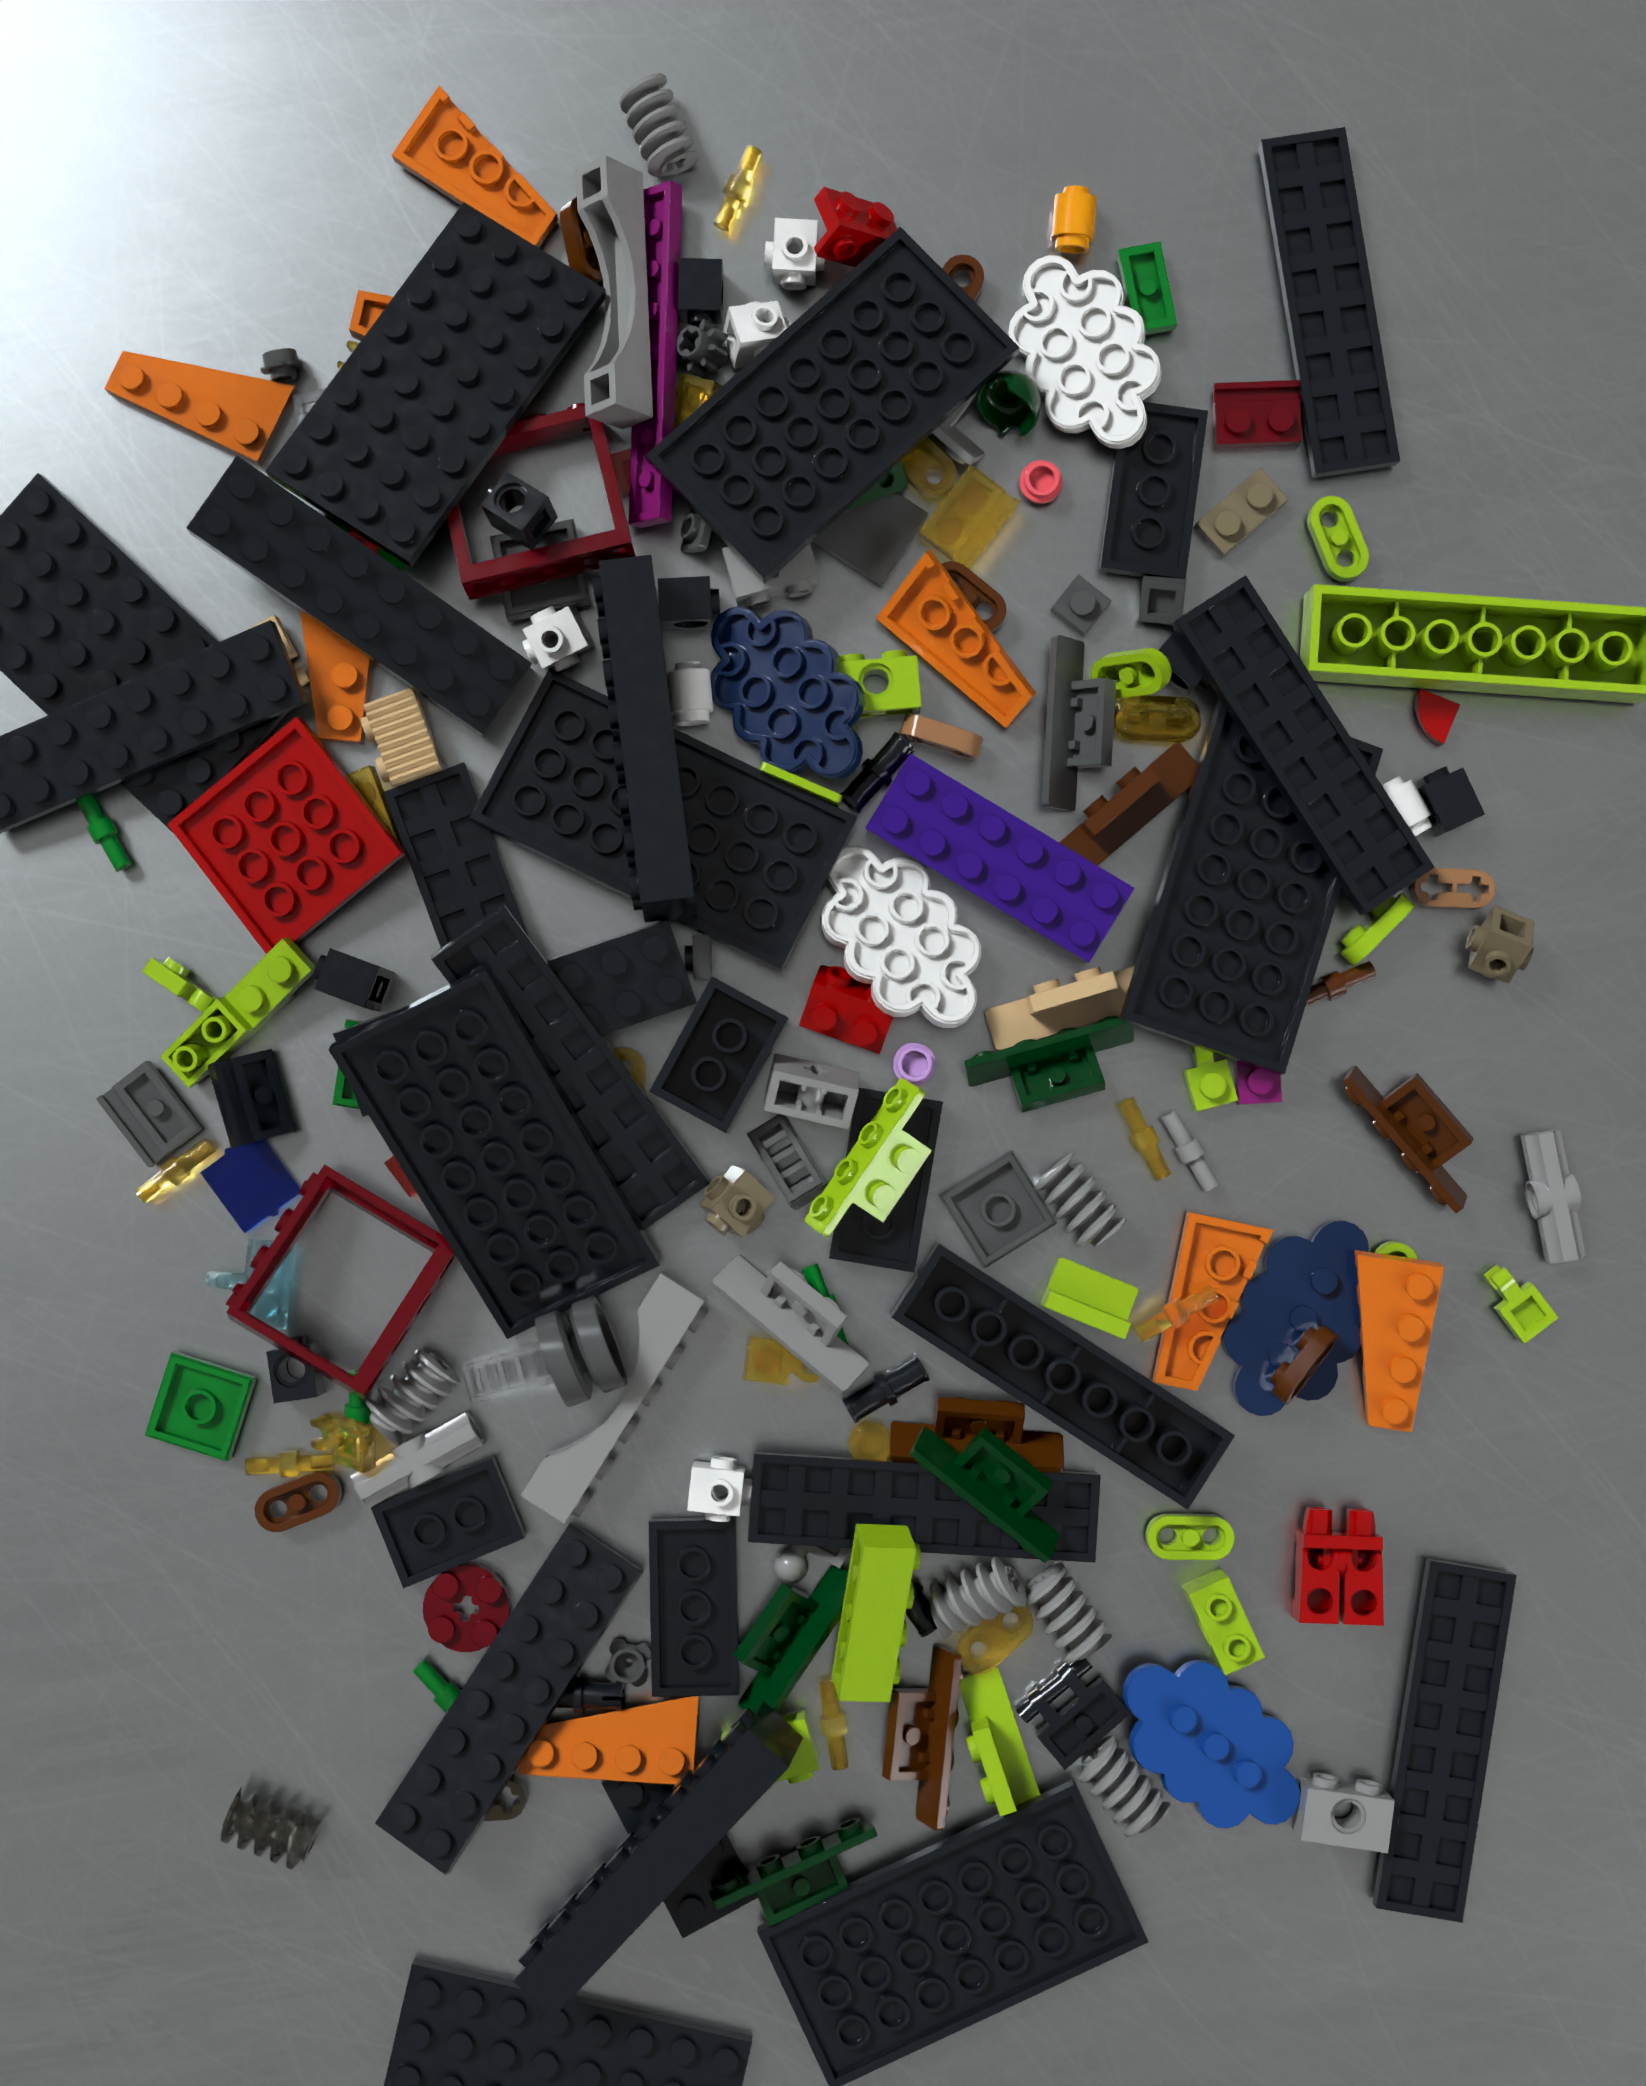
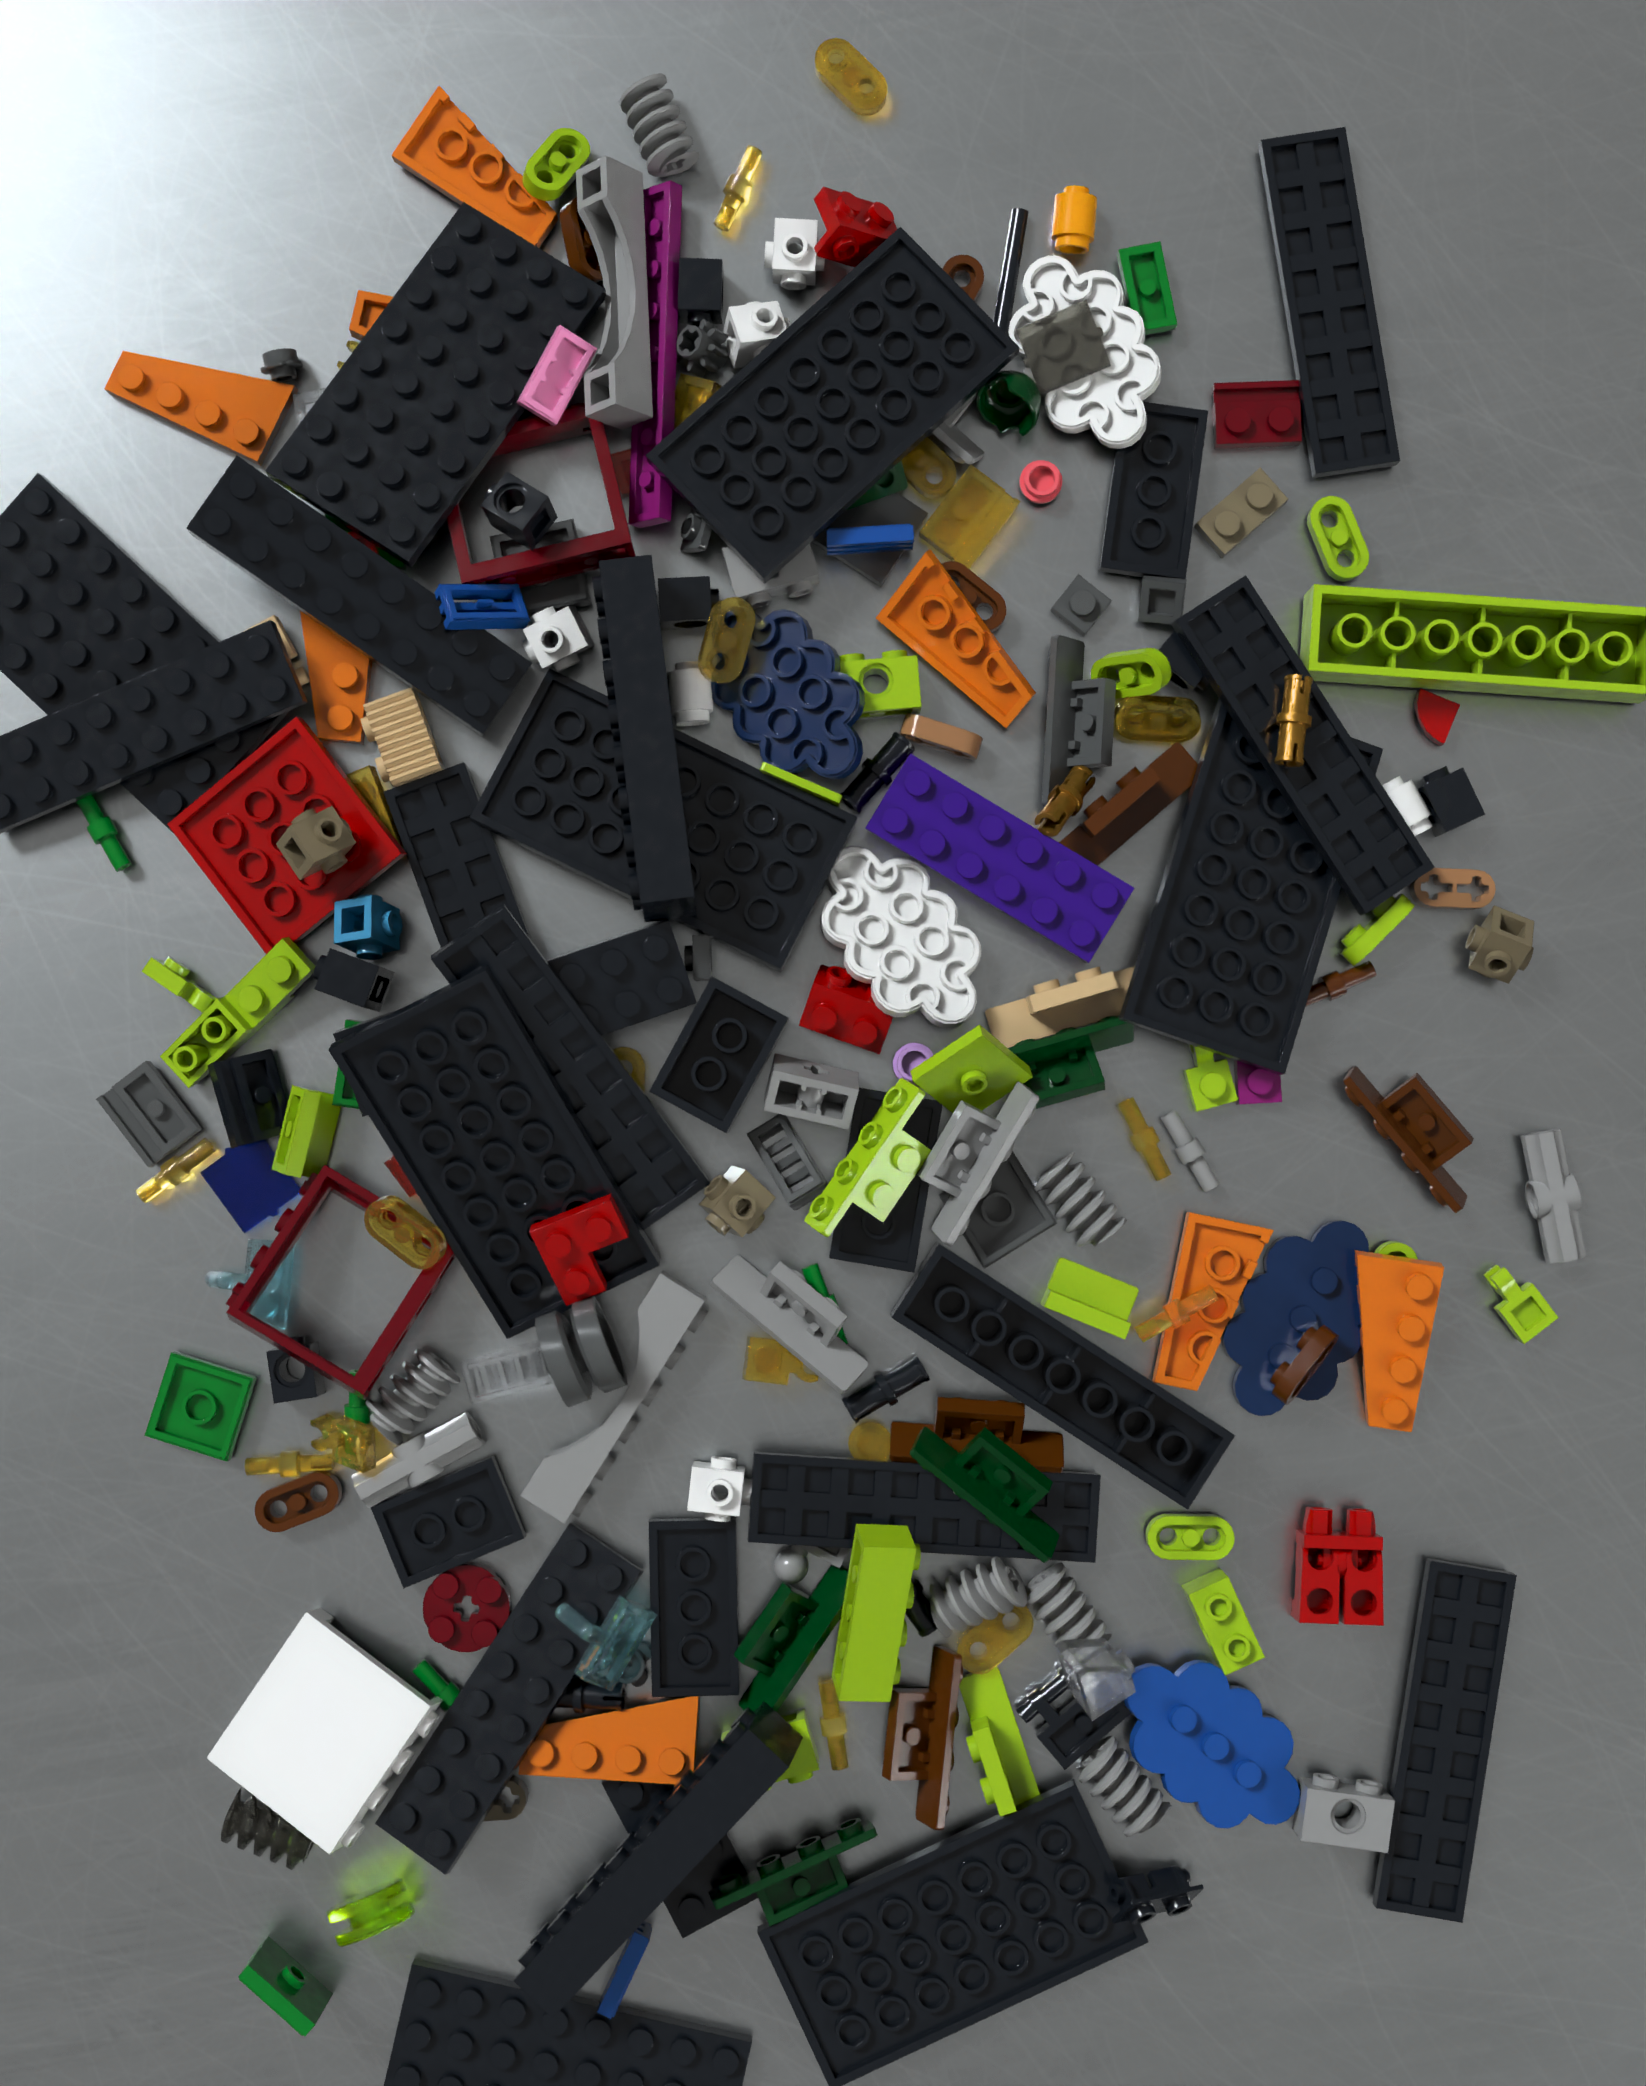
(285, 1986): none -> green plate
(306, 1133): none -> lime panel
(316, 842): none -> dark tan brick
(324, 1733): none -> white panel
(367, 926): none -> dark azure brick
(370, 1912): none -> clear neon green head
(405, 1234): none -> clear yellow plate
(484, 612): none -> blue tile
(553, 167): none -> lime plate
(556, 375): none -> bright pink plate
(568, 1245): none -> red plate
(610, 1644): none -> clear light blue plate
(624, 1970): none -> blue tile
(729, 642): none -> clear yellow plate
(849, 75): none -> clear yellow plate
(869, 539): none -> blue tile
(971, 1070): none -> lime plate
(971, 1154): none -> light grey bracket
(1010, 268): none -> black bar
(1063, 347): none -> clear smoke piece
(1065, 801): none -> pearl gold pin
(1096, 1674): none -> clear slope
(1168, 1894): none -> black hinge
(1293, 720): none -> pearl gold pin

